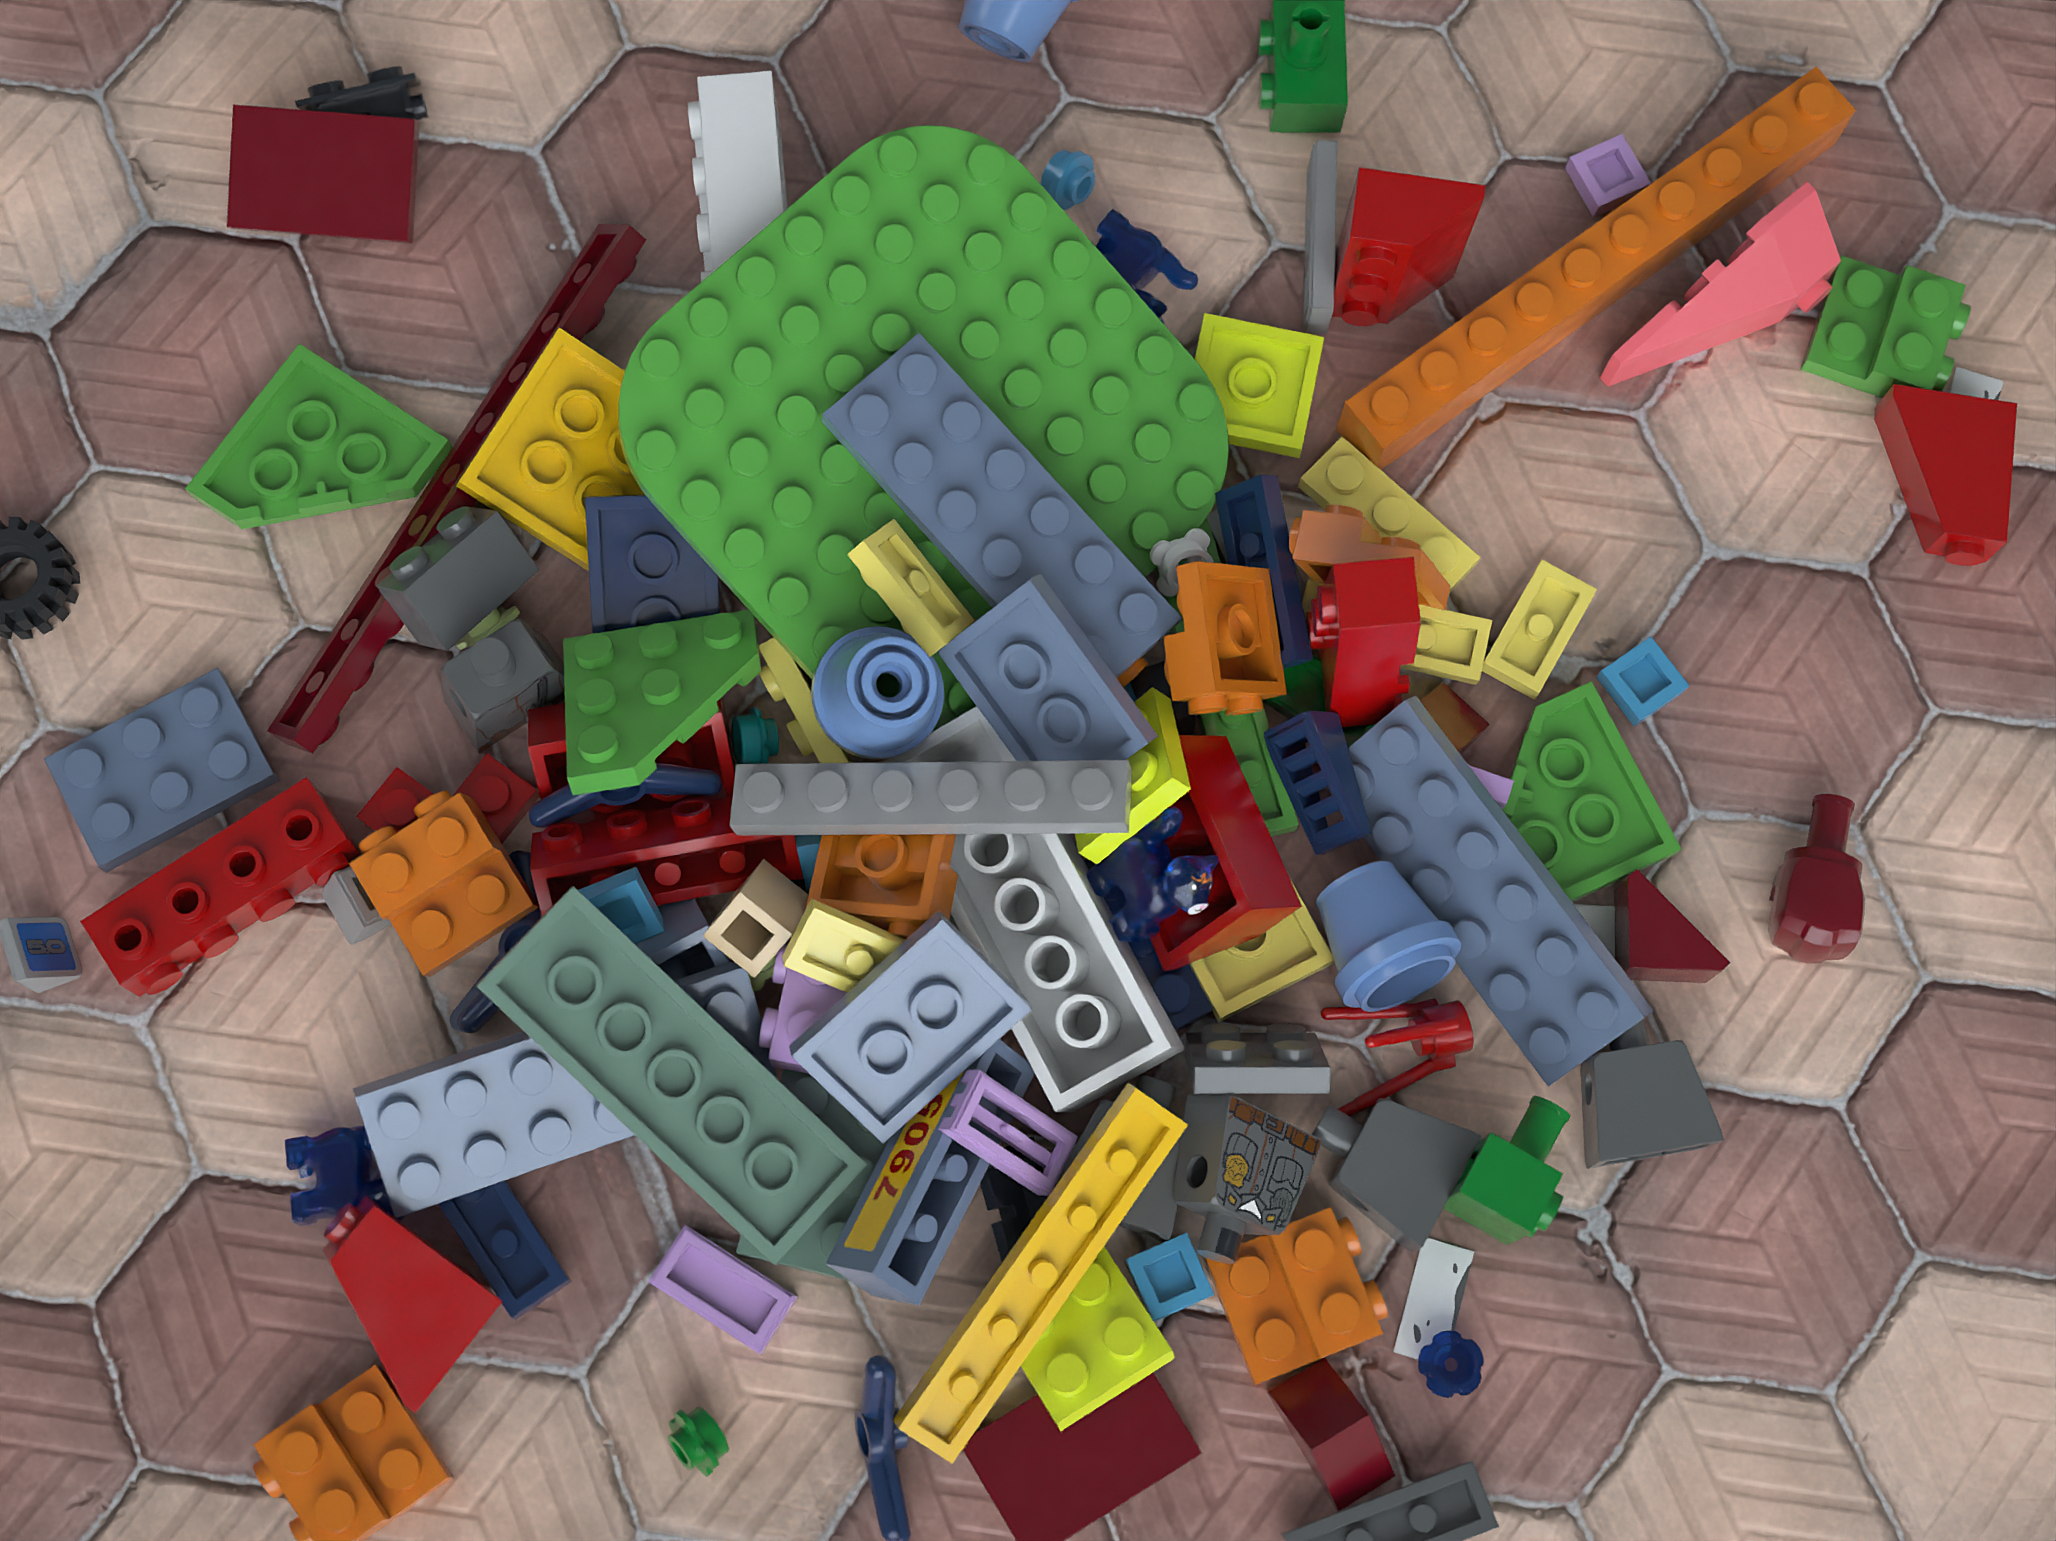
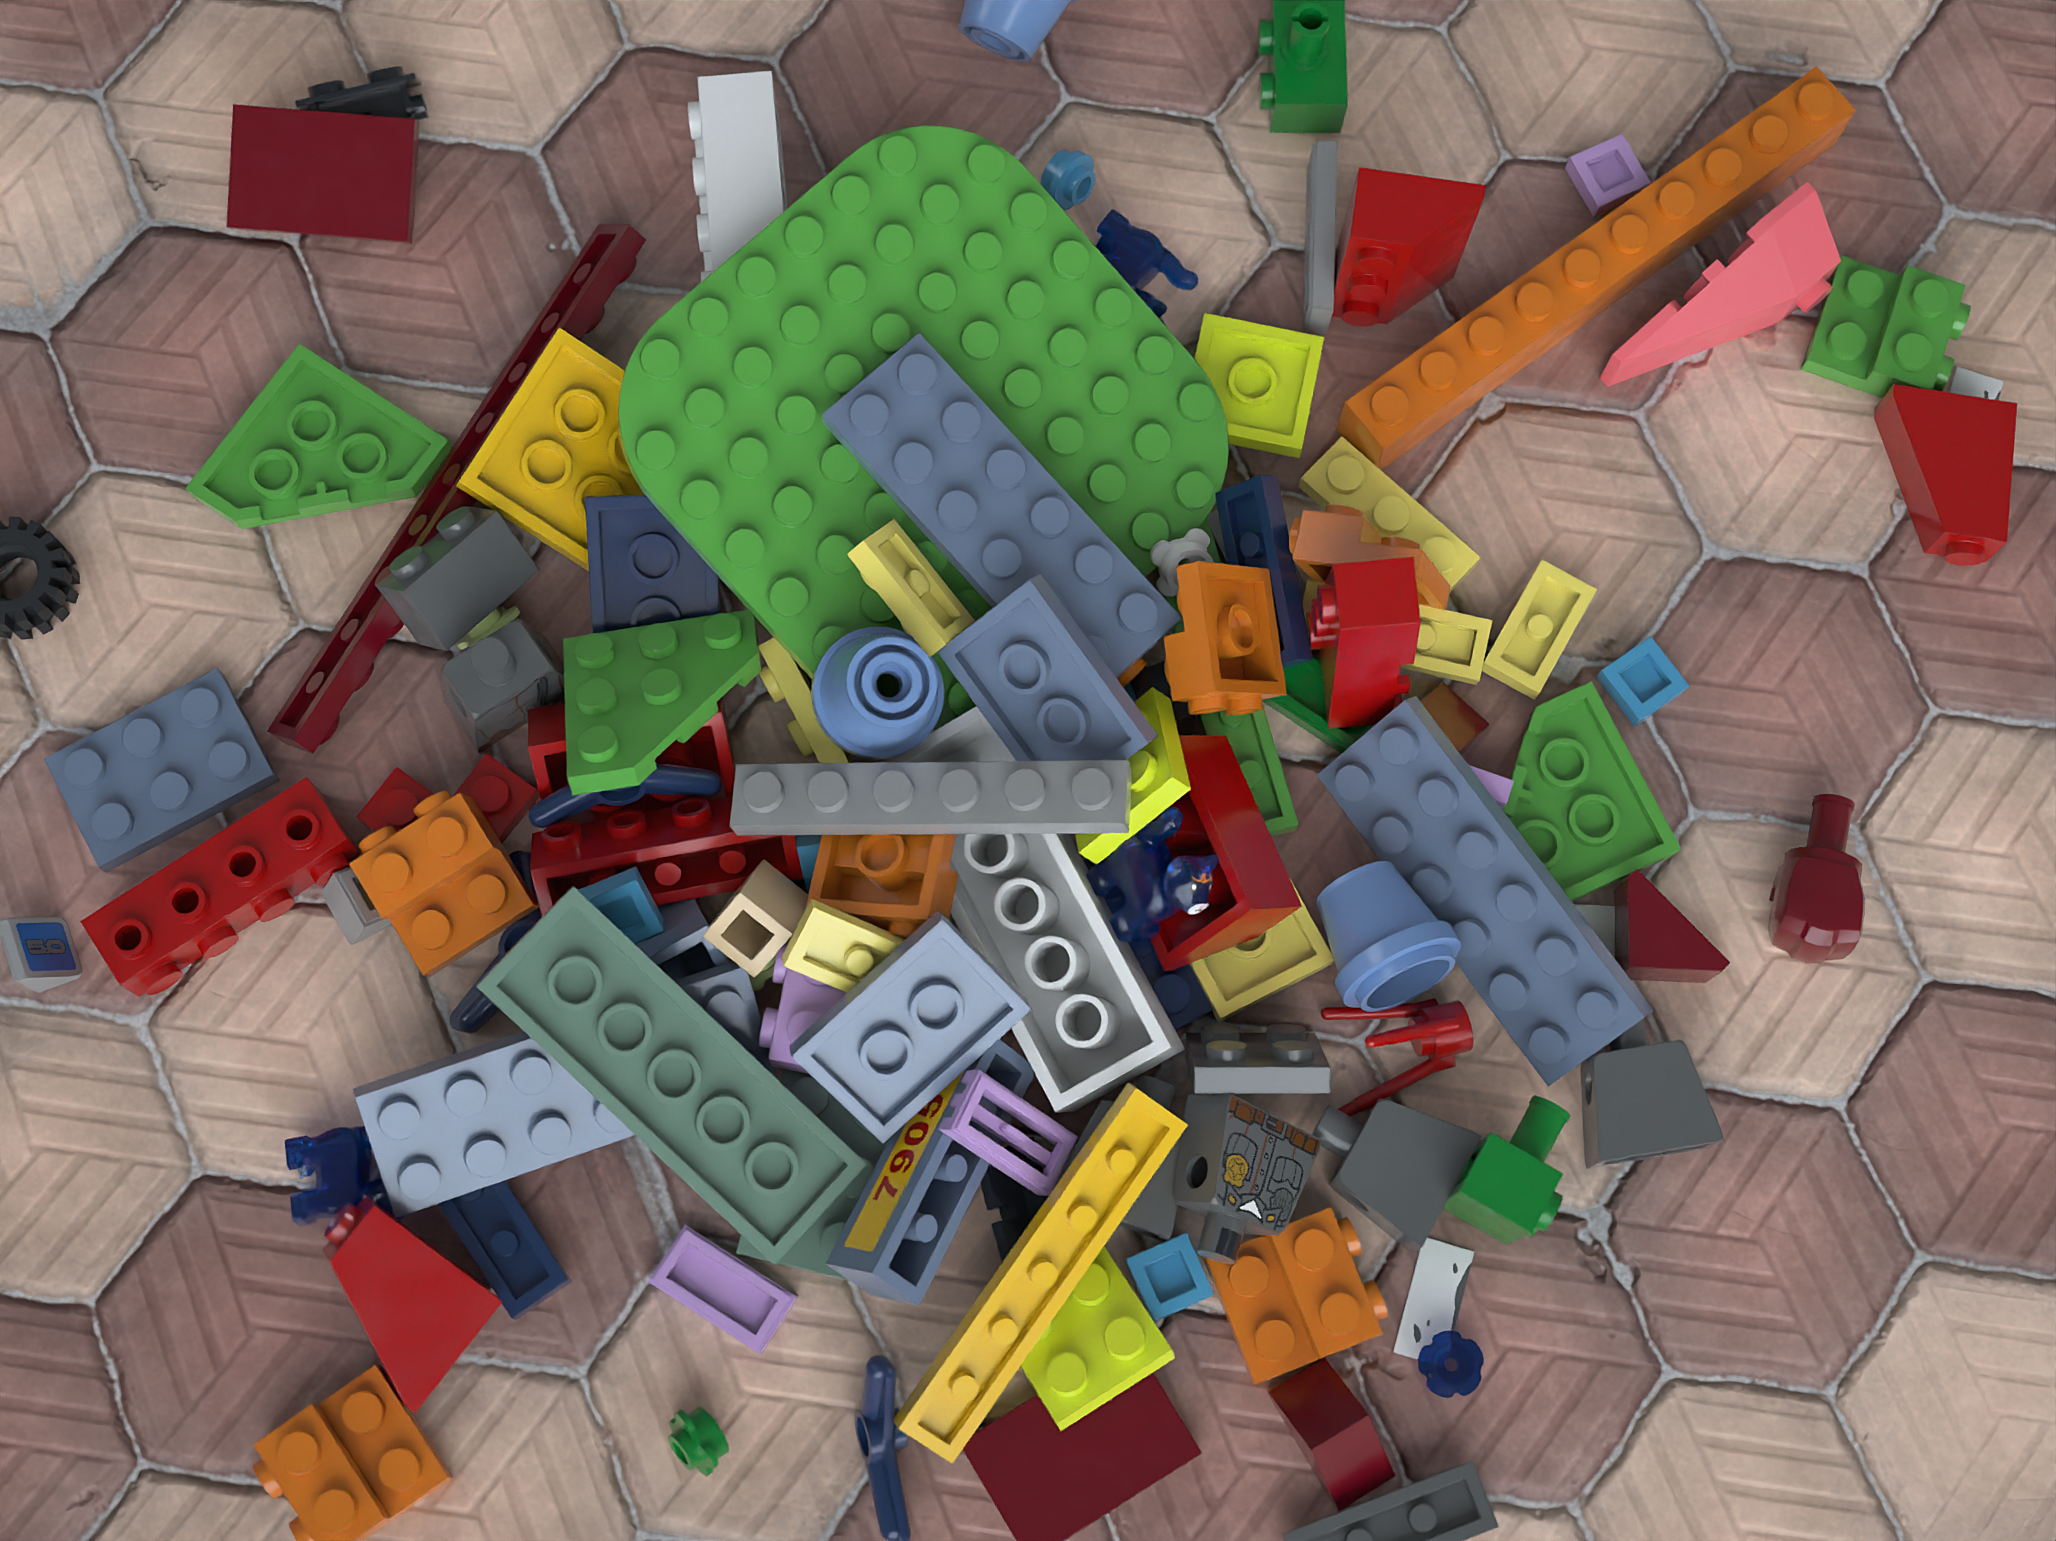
(754, 738): teal plate -> none
(1294, 767): dark blue slope -> none

